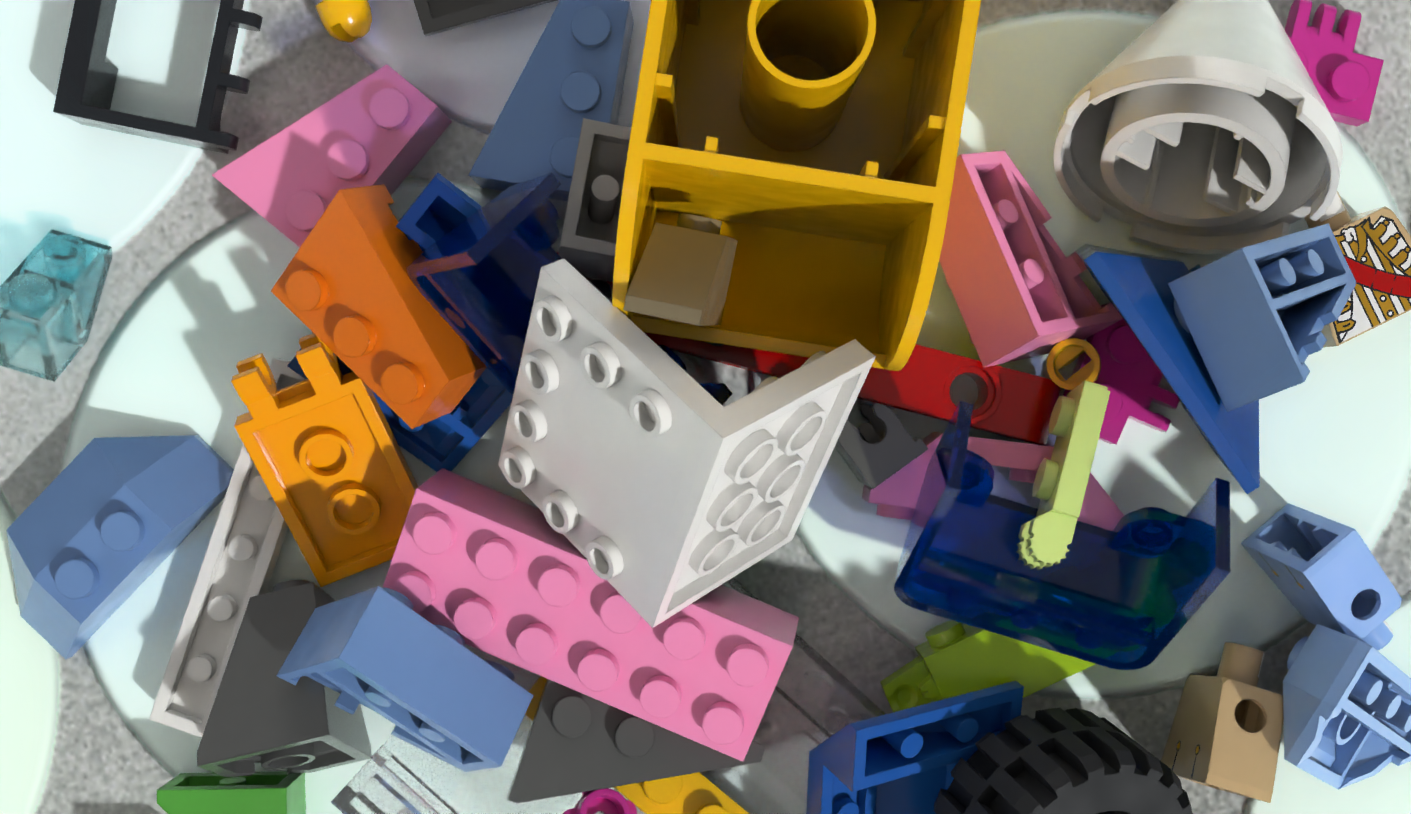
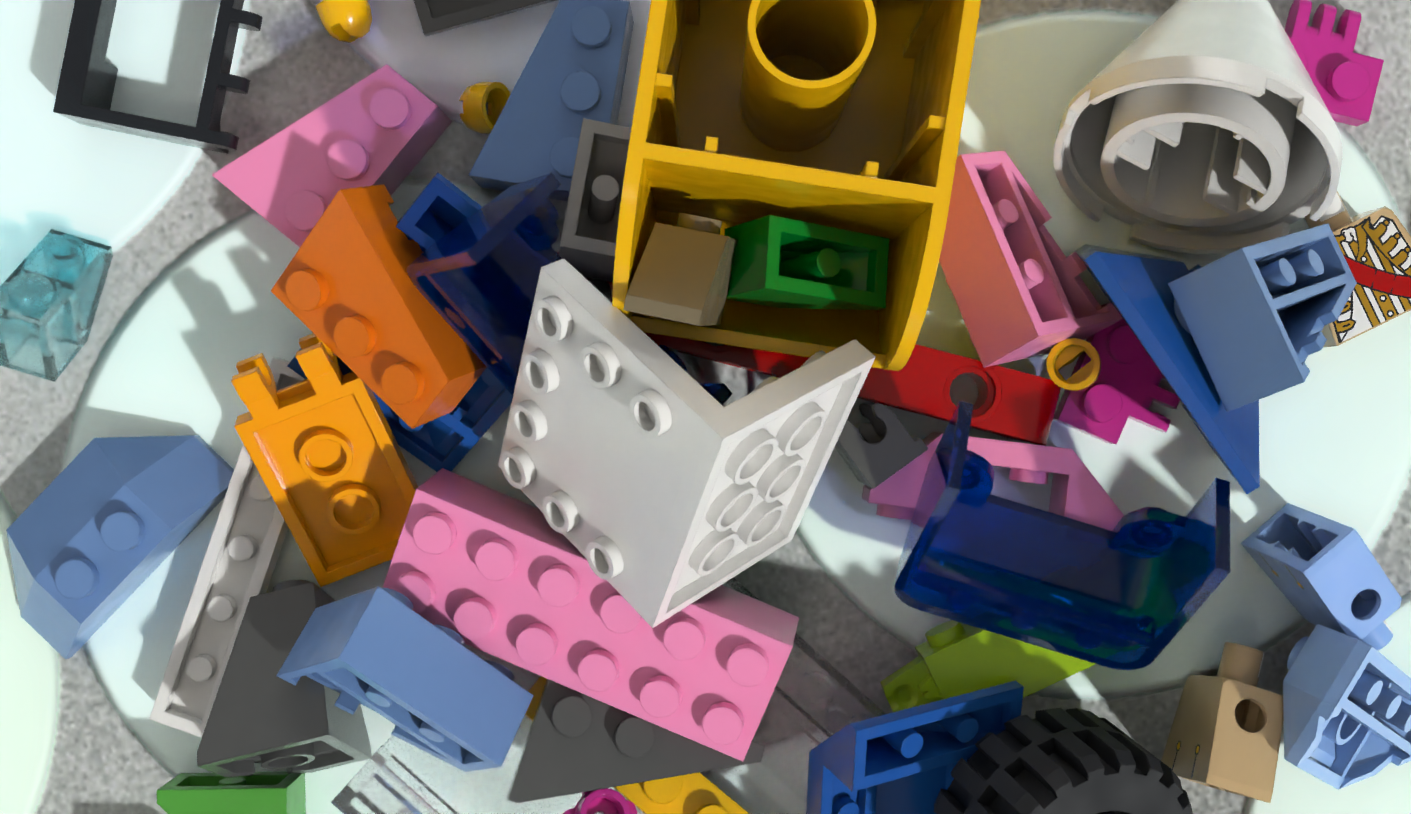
(474, 105): none -> yellow hinge
(807, 266): none -> green slope
(1064, 478): yellowish green hinge -> none

